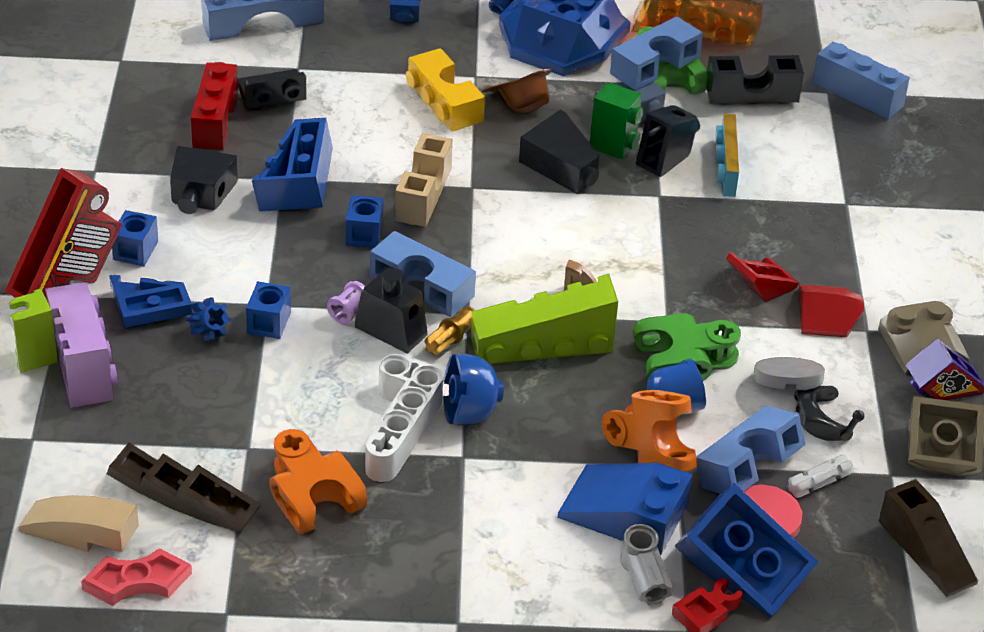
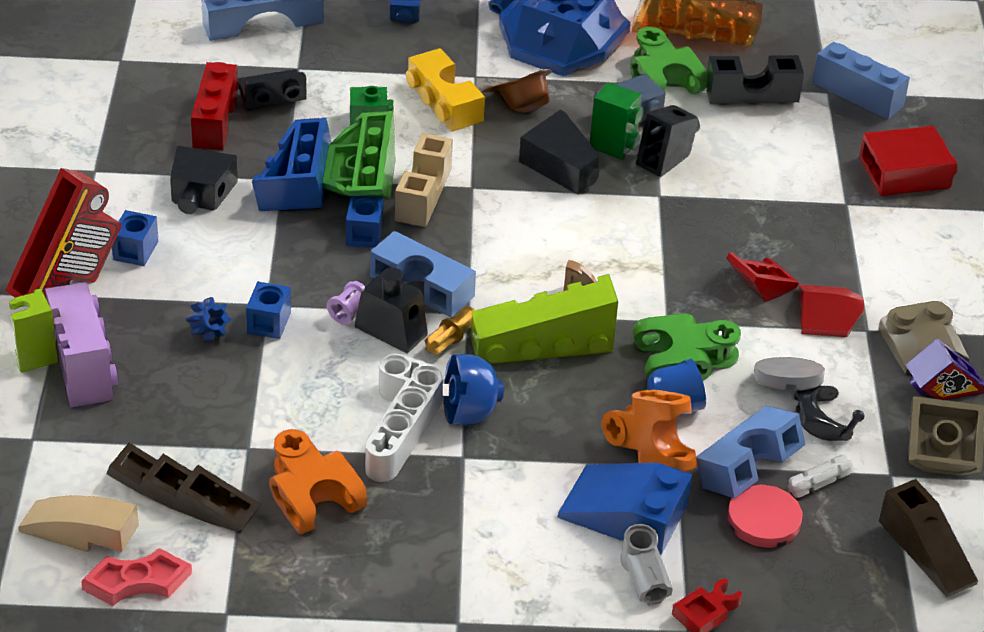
(149, 300): blue wing -> none
(363, 158): none -> bright green wedge
(368, 100): none -> green brick
(638, 58): medium blue arch -> none
(727, 155): plate -> none
(748, 549): blue slope -> none
(907, 160): none -> red brick

